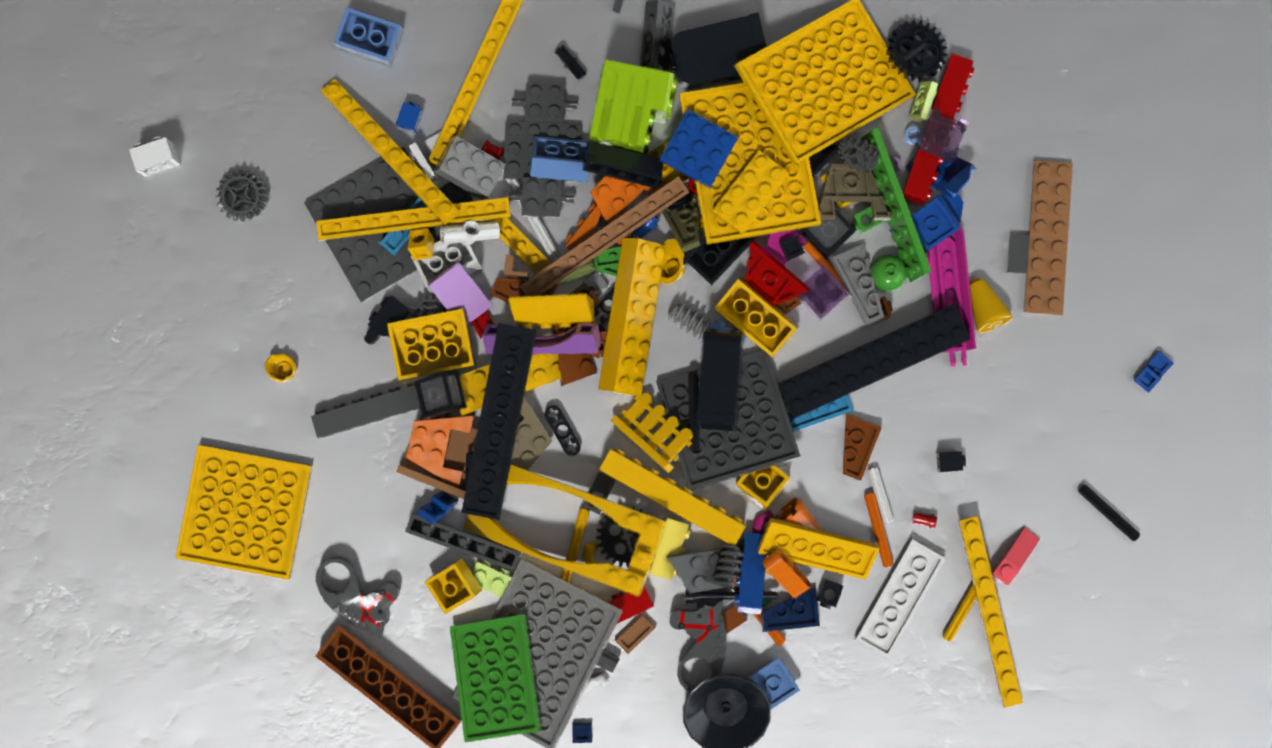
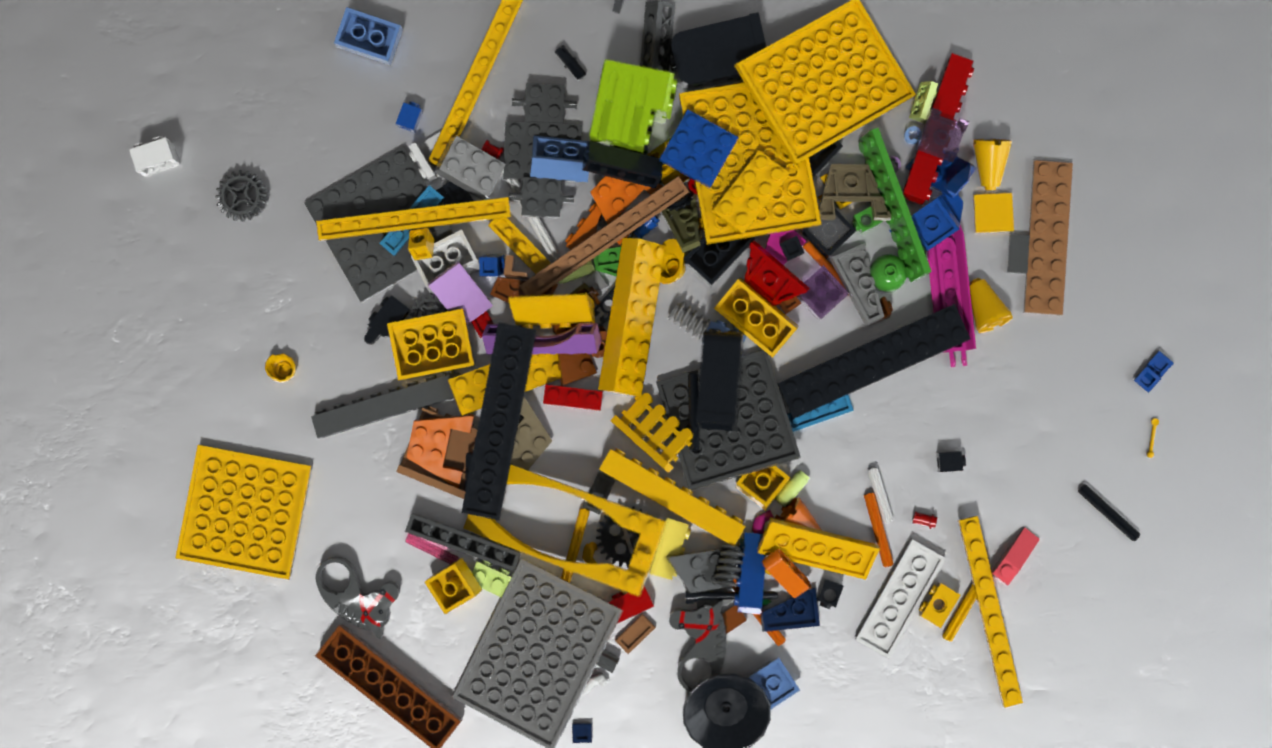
(390, 152): yellow plate -> none
(431, 549): none -> clear pink axle
(438, 507): blue slope -> none
(440, 394): piece -> none
(479, 232): white piece -> none
(492, 265): none -> blue brick
(495, 678): bright green plate -> none
(551, 420): black beam -> none
(573, 397): none -> red brick
(792, 488): none -> yellowish green piece
(858, 154): dark grey gear -> none
(858, 445): dark orange wing -> none
(927, 65): black gear -> none
(949, 600): none -> yellow brick
(991, 160): none -> yellow cone
(993, 213): none -> yellow tile
(1154, 422): none -> yellow hinge

